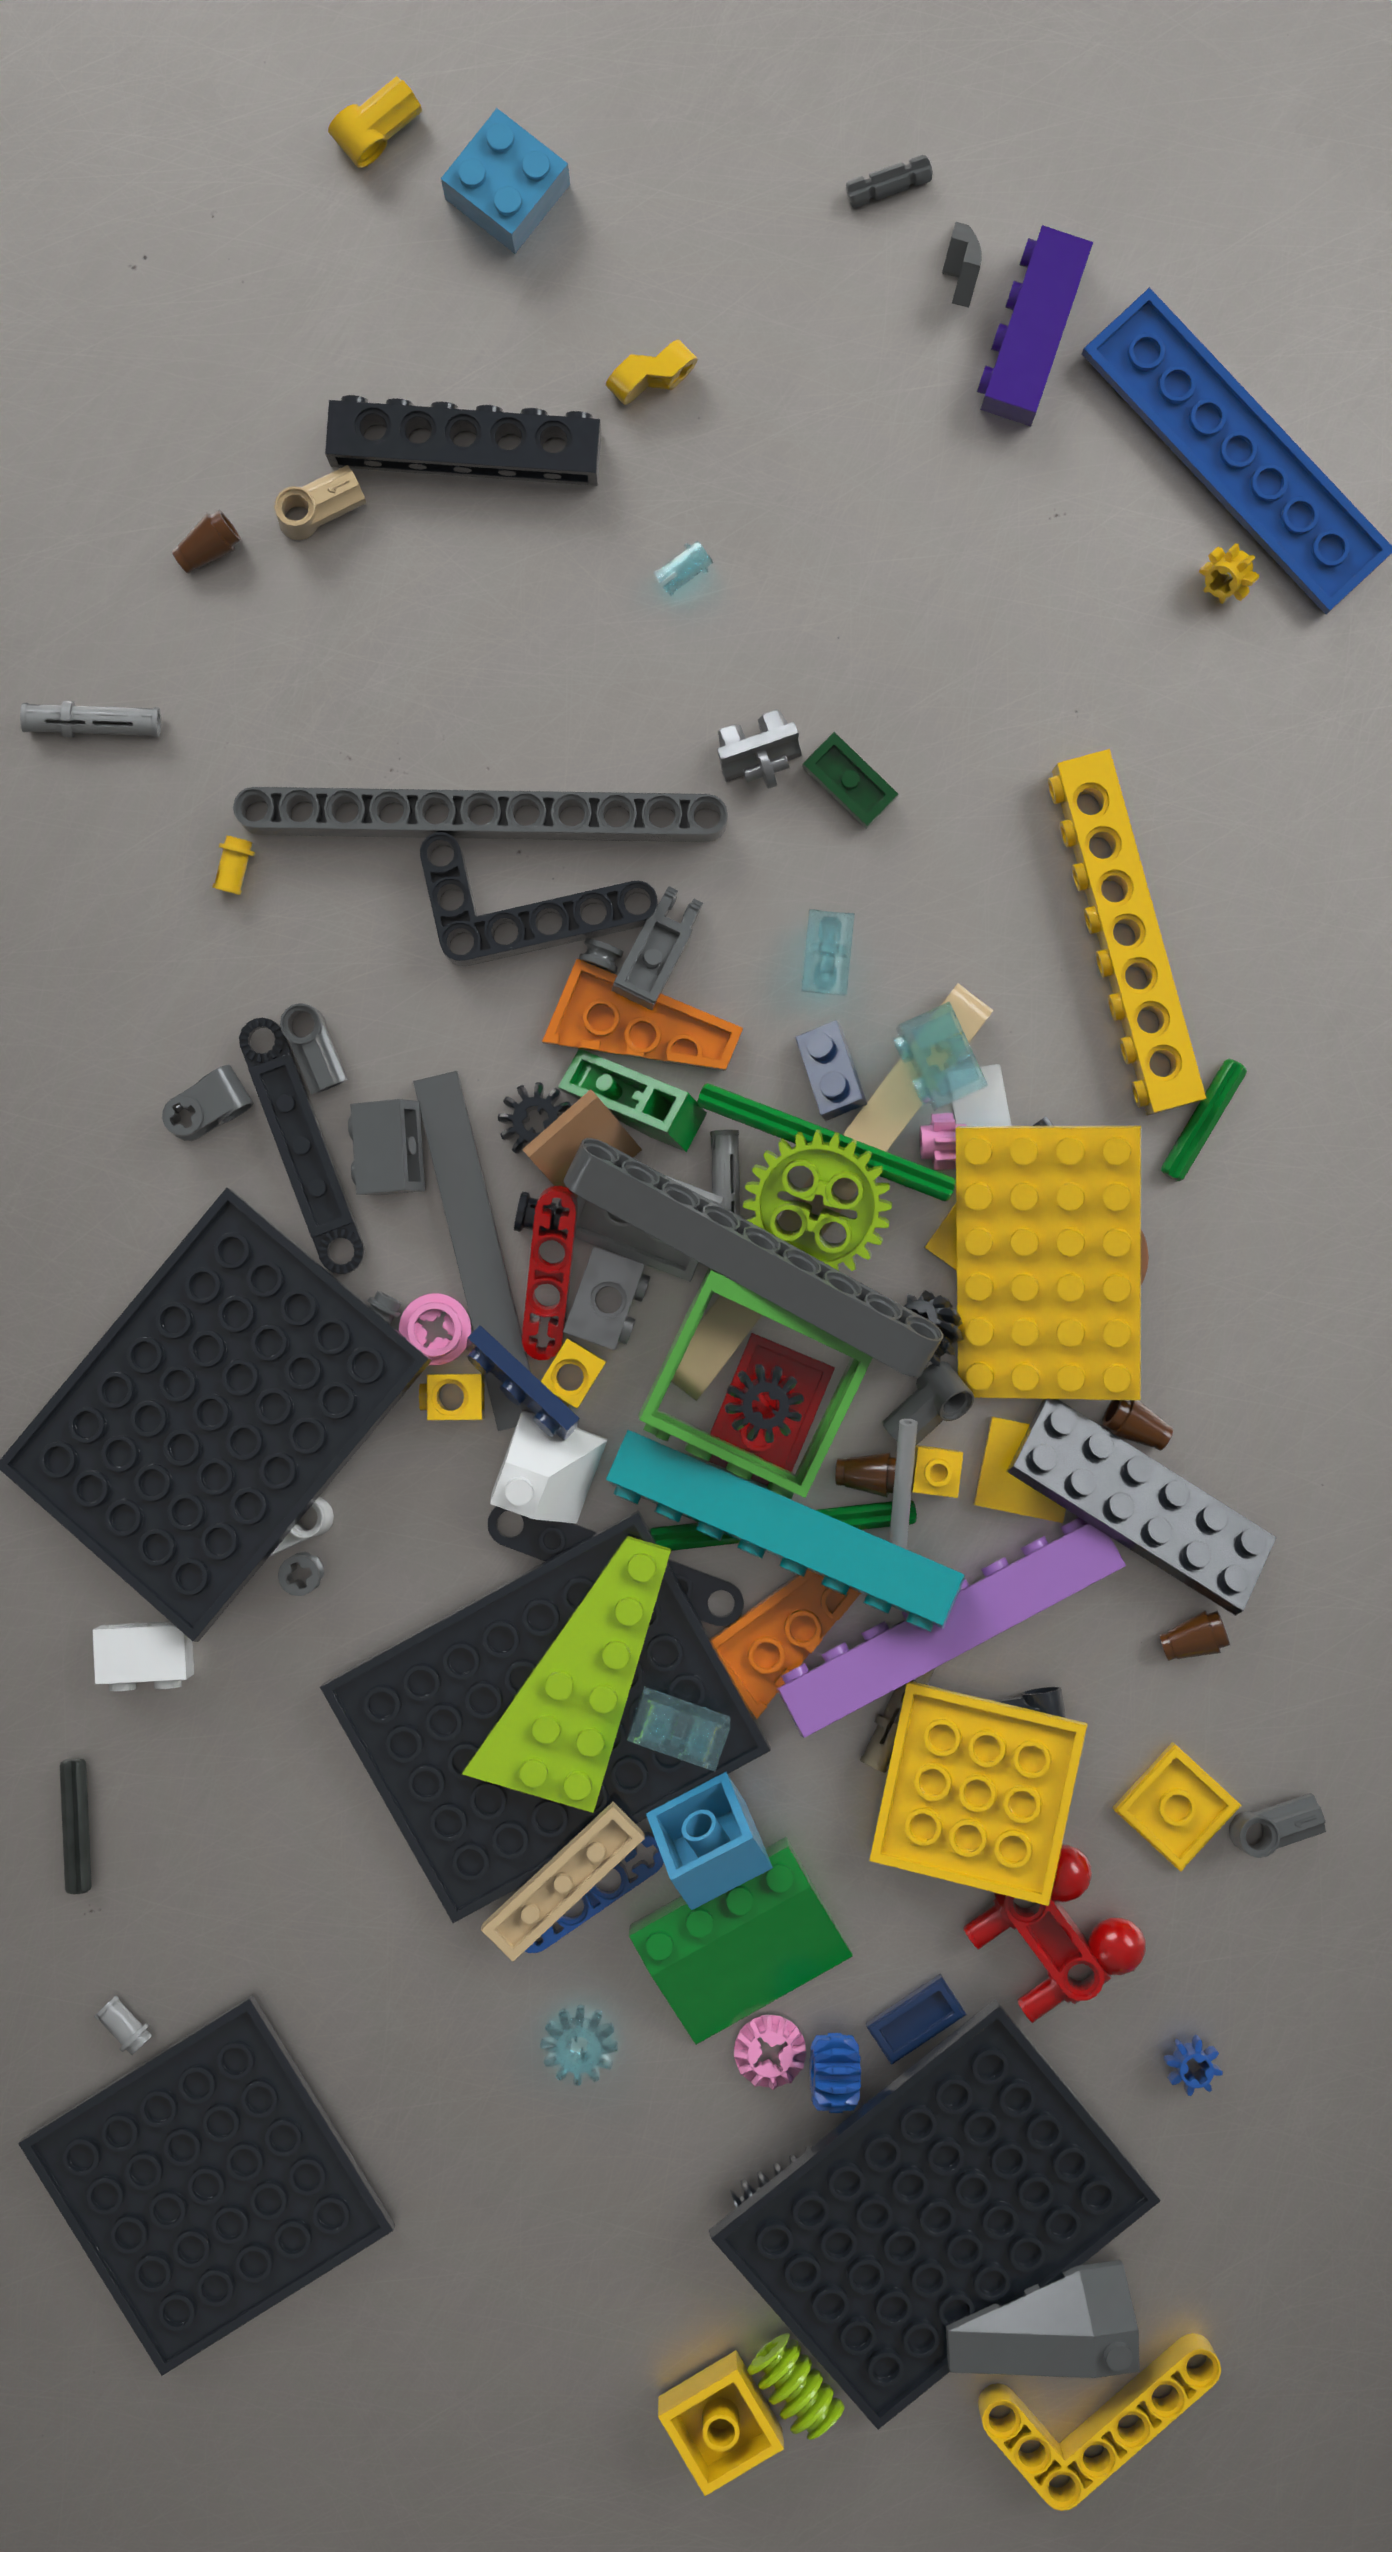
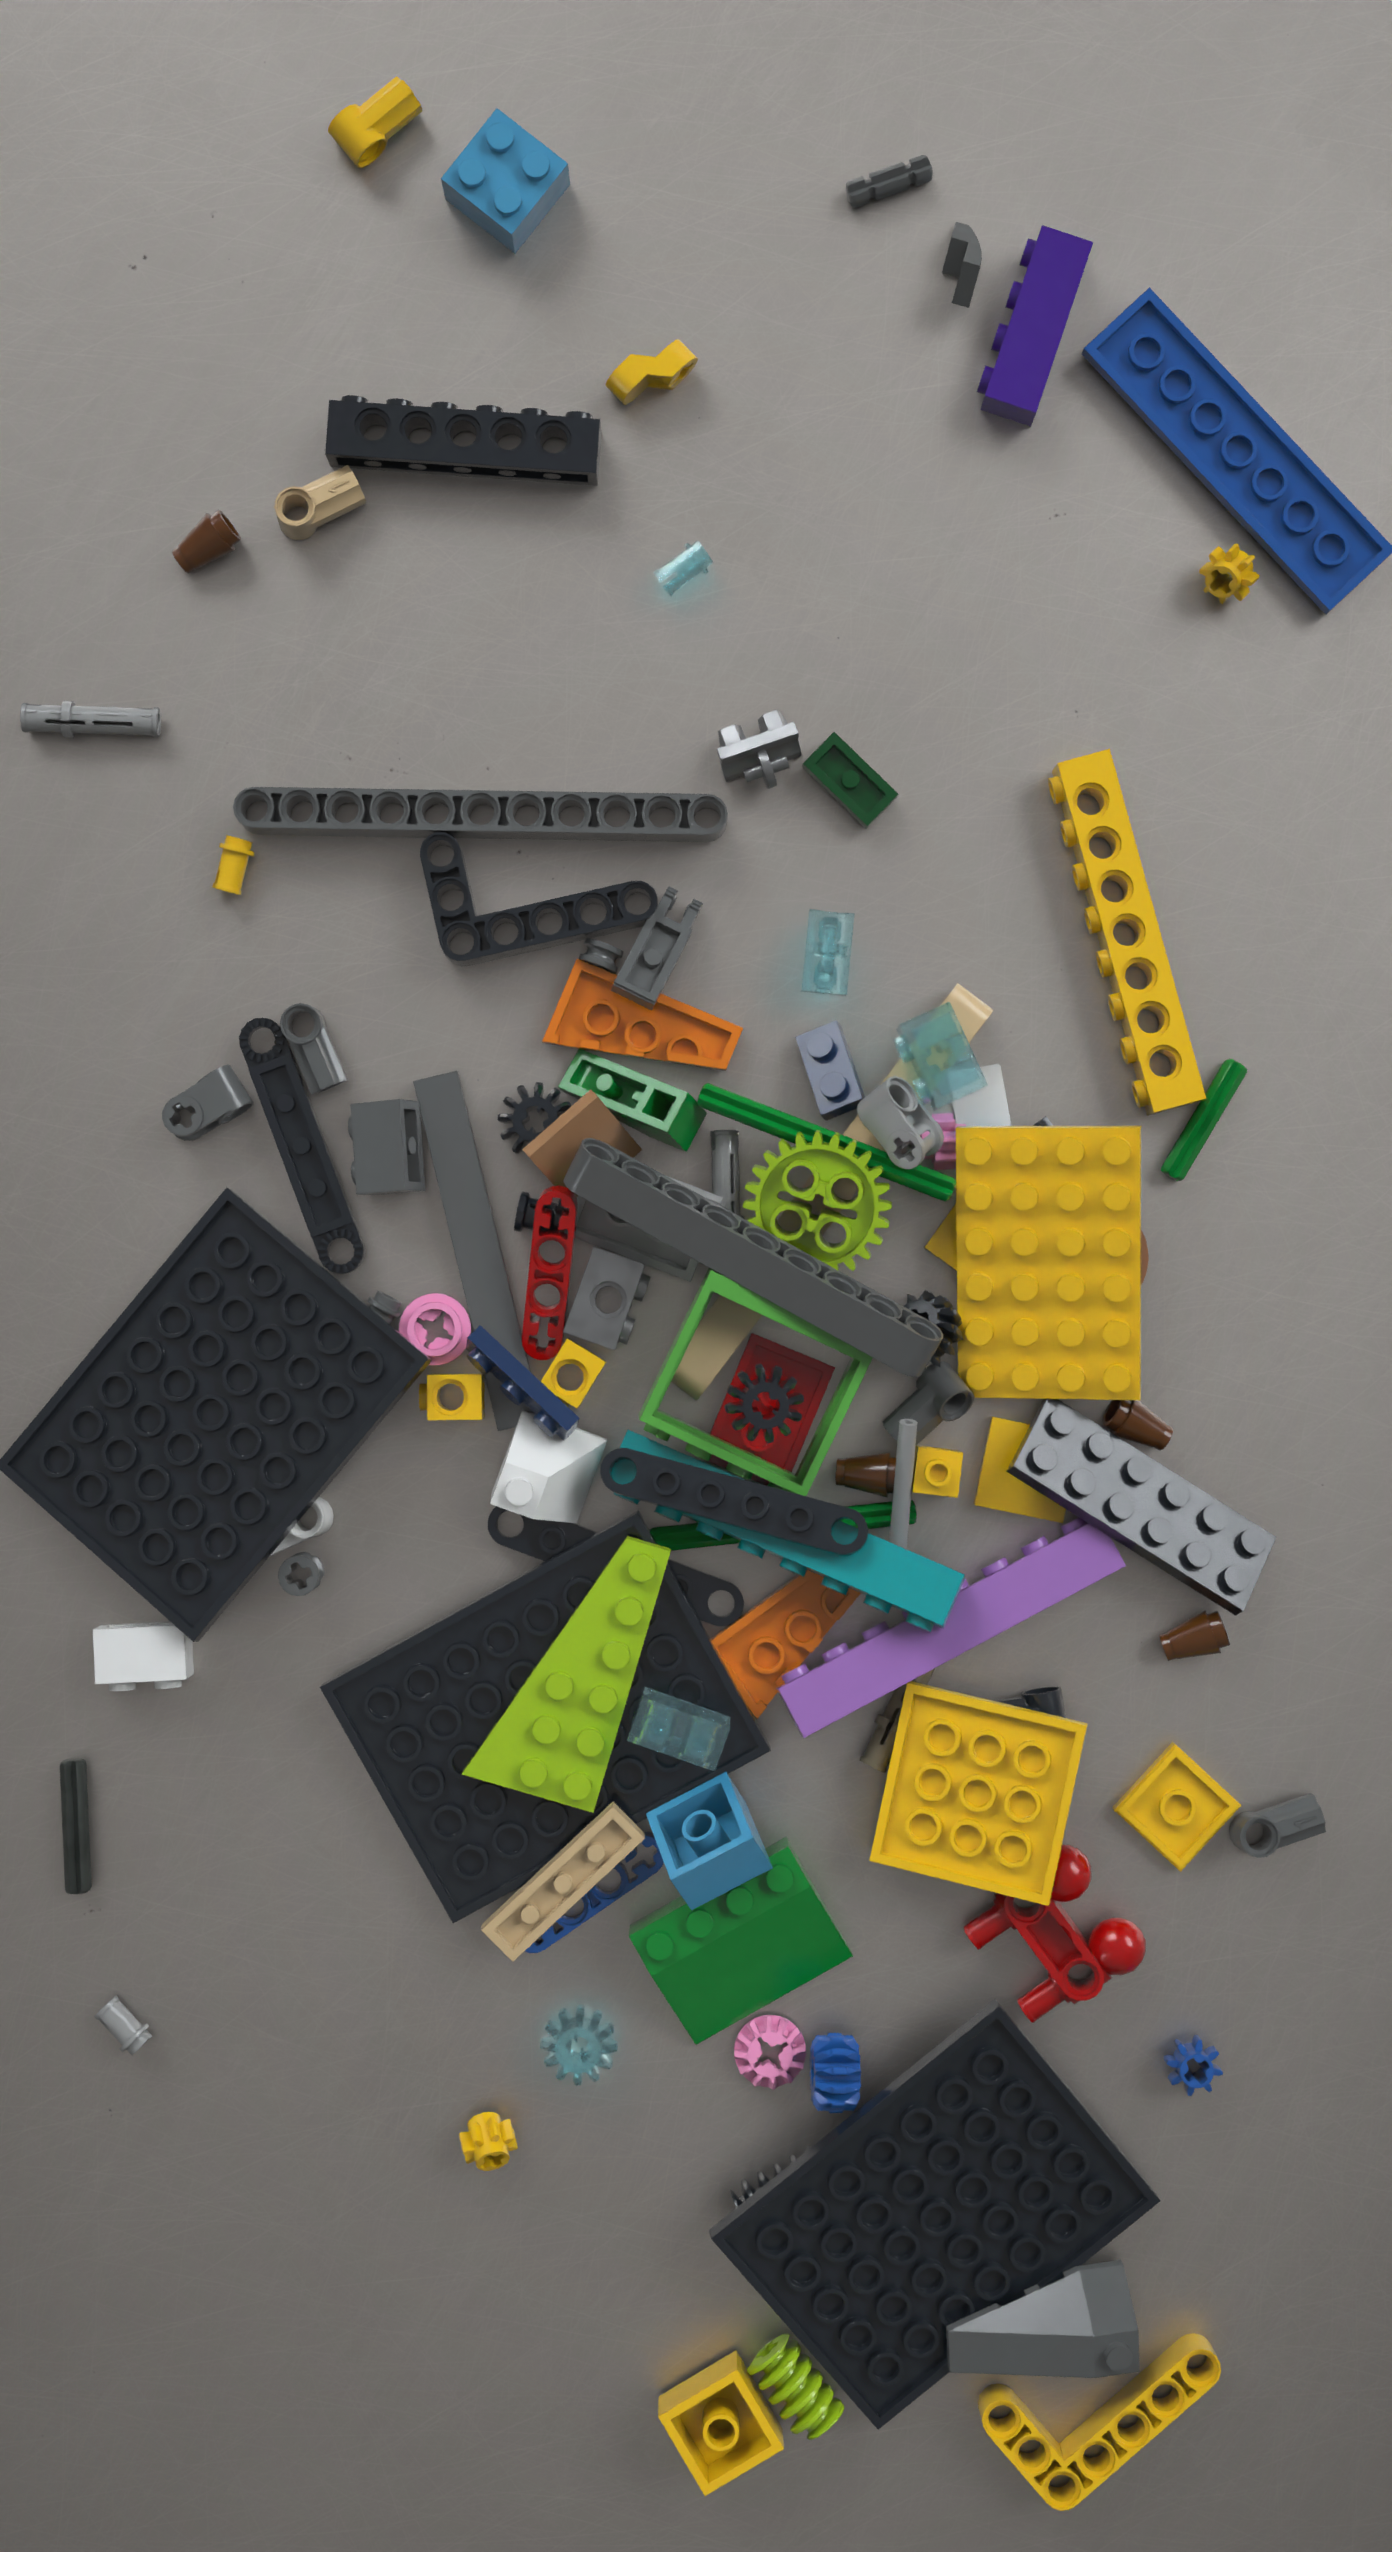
(207, 2185): black plate -> none
(488, 2141): none -> yellow gear
(734, 1501): none -> black plate
(898, 1120): none -> light grey piece
(915, 2019): dark blue tile -> none

